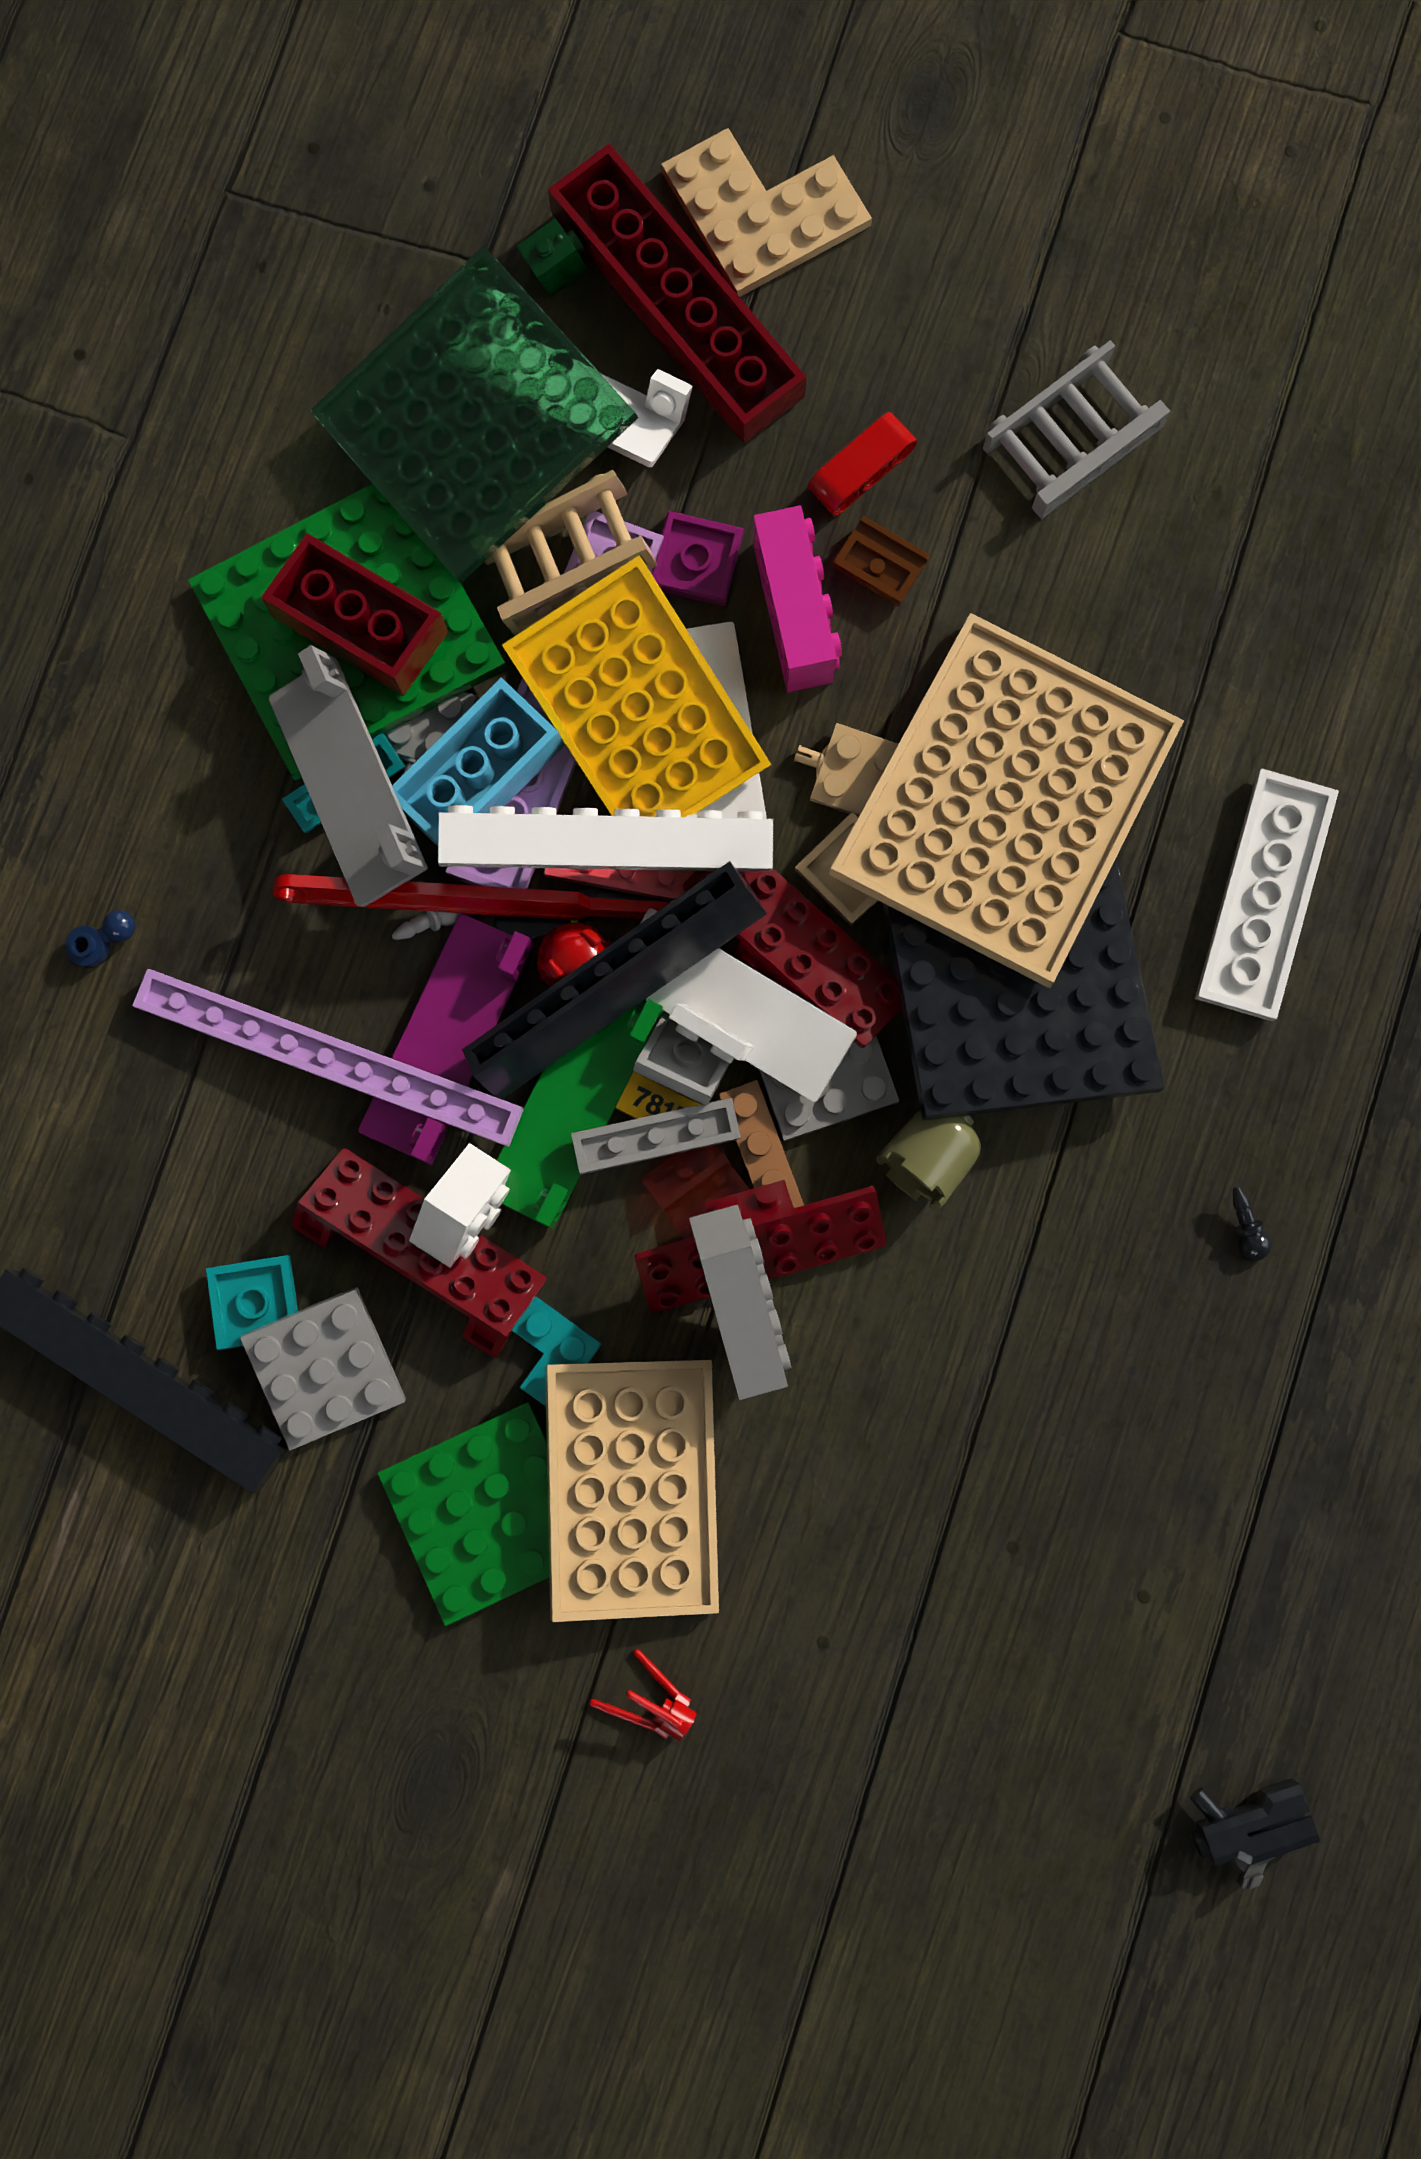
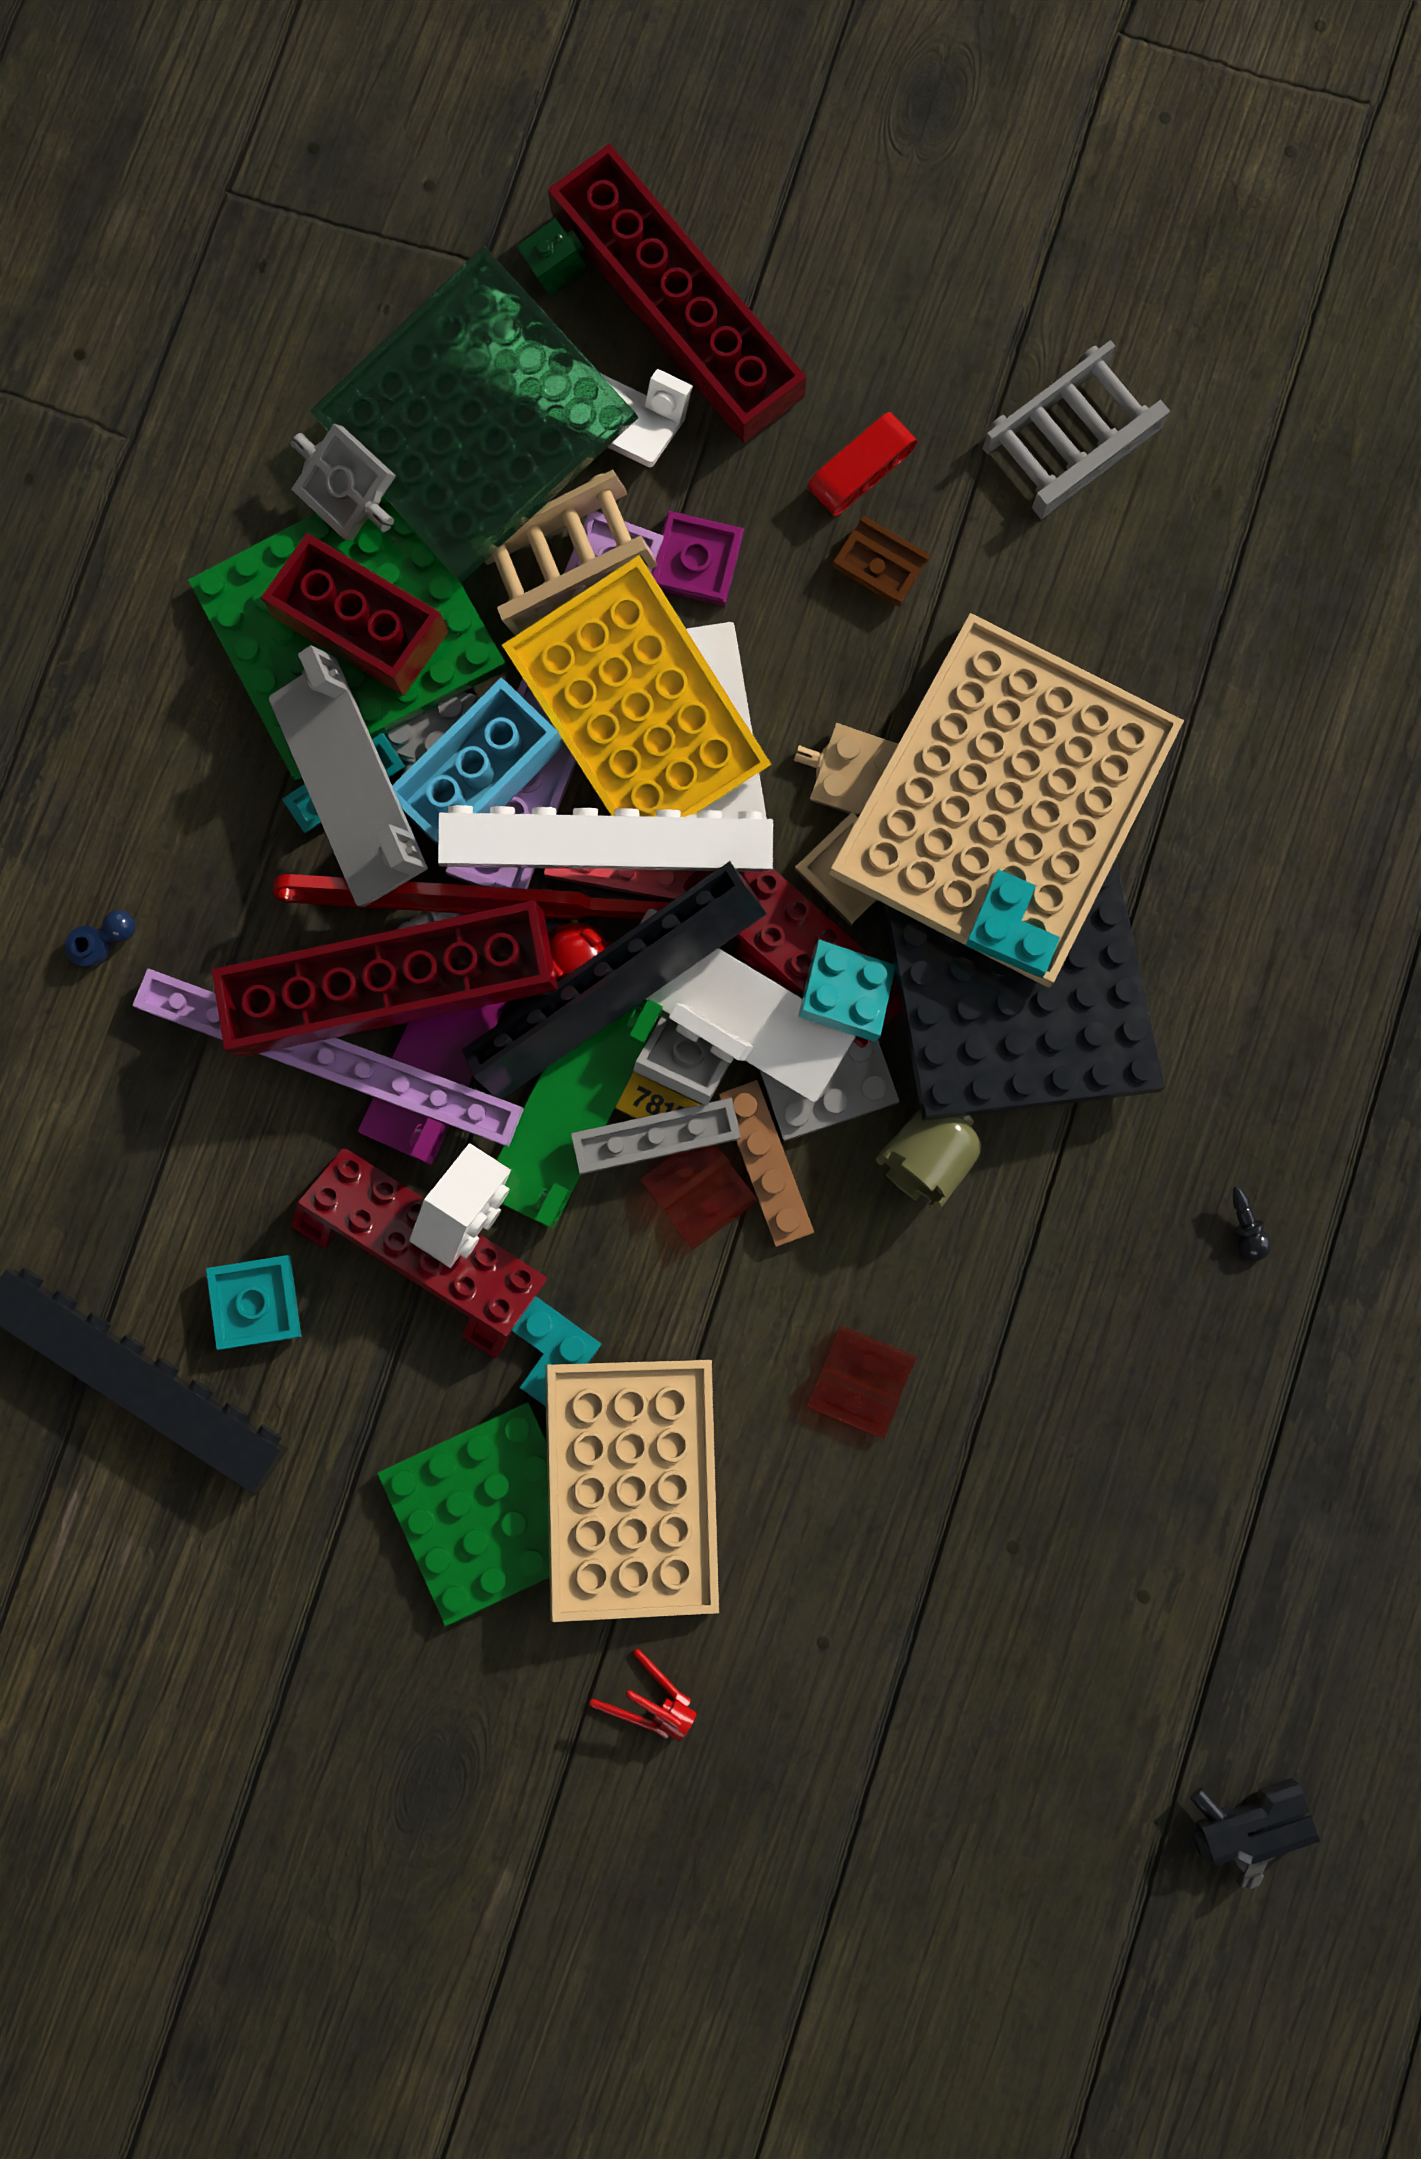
(323, 1368): light grey plate -> none
(343, 482): none -> light grey plate
(384, 979): none -> dark red brick
(742, 1300): light grey brick -> none
(760, 231): tan plate -> none
(787, 1236): dark red bracket -> none
(795, 598): dark pink brick -> none
(847, 991): none -> teal plate
(861, 1381): none -> clear red slope
(1002, 932): none -> teal plate
(1267, 895): white plate -> none

